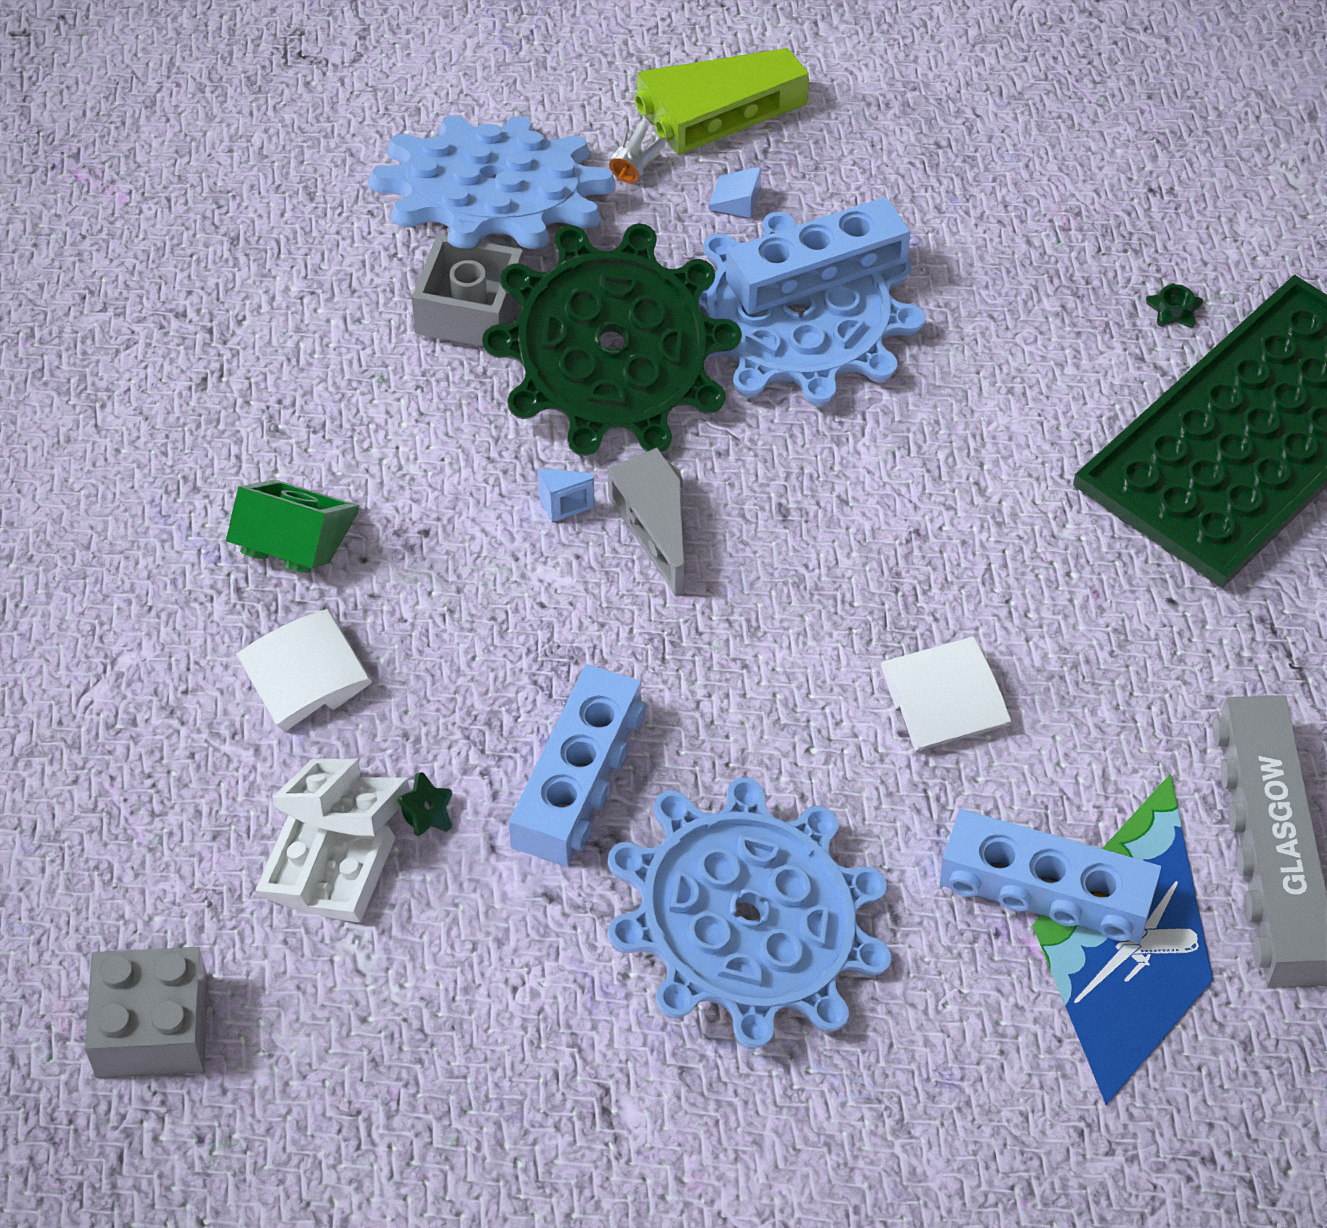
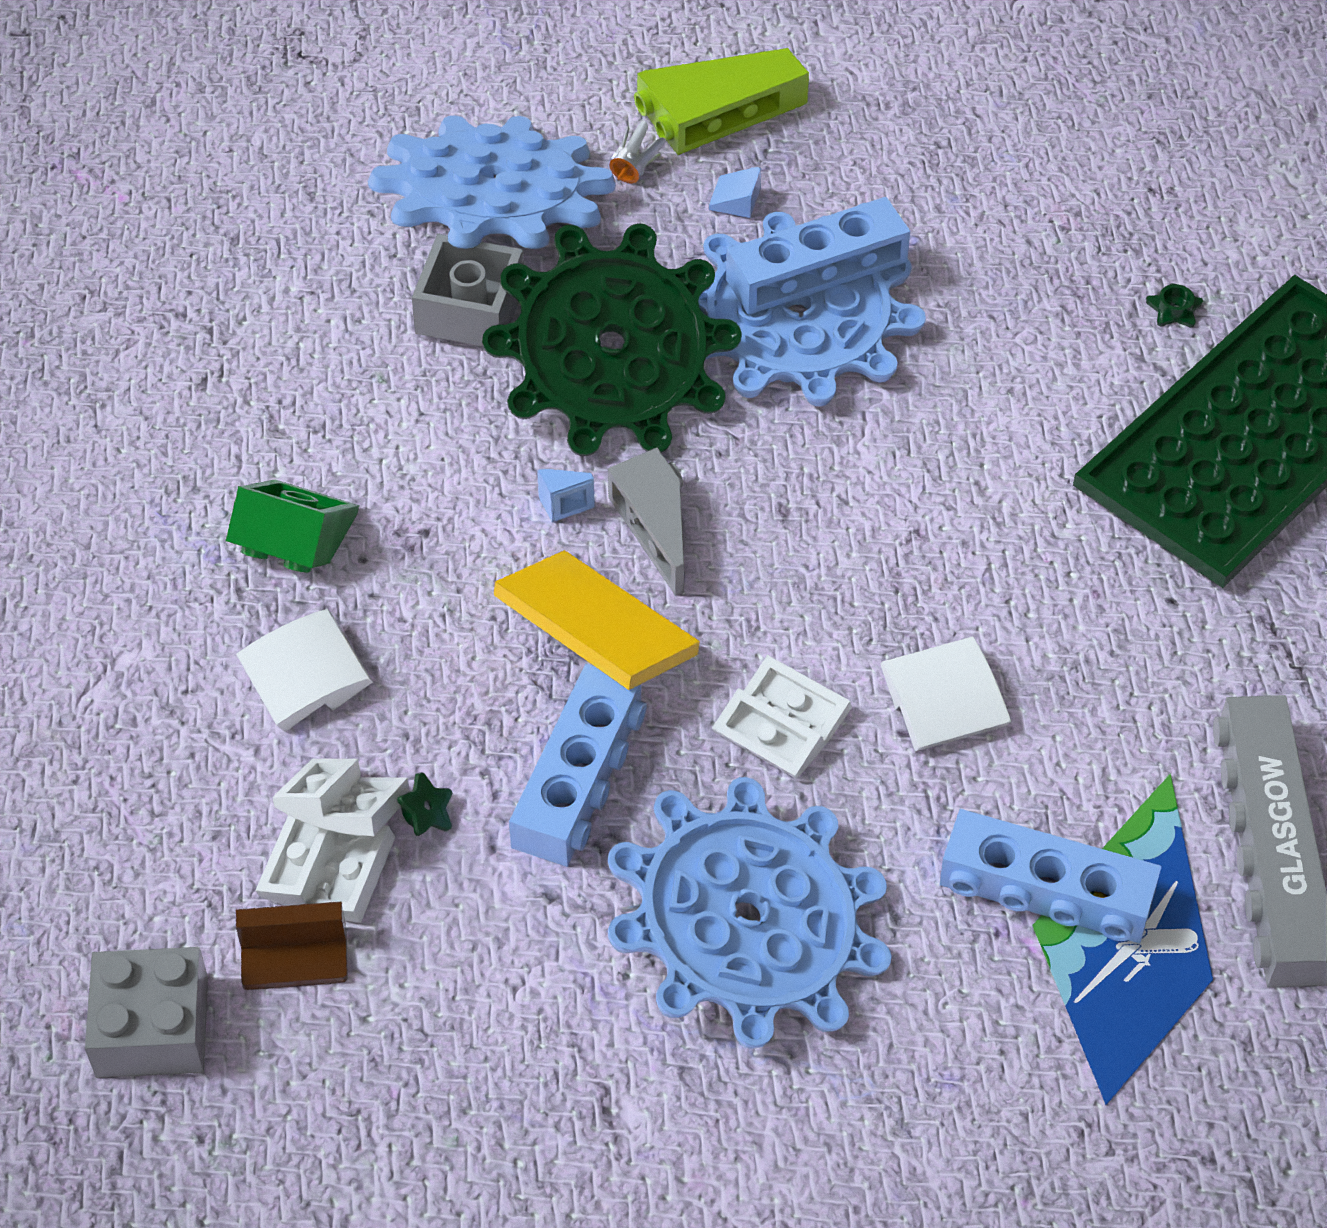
(292, 945): none -> reddish brown panel
(596, 619): none -> yellow tile
(782, 717): none -> white slope

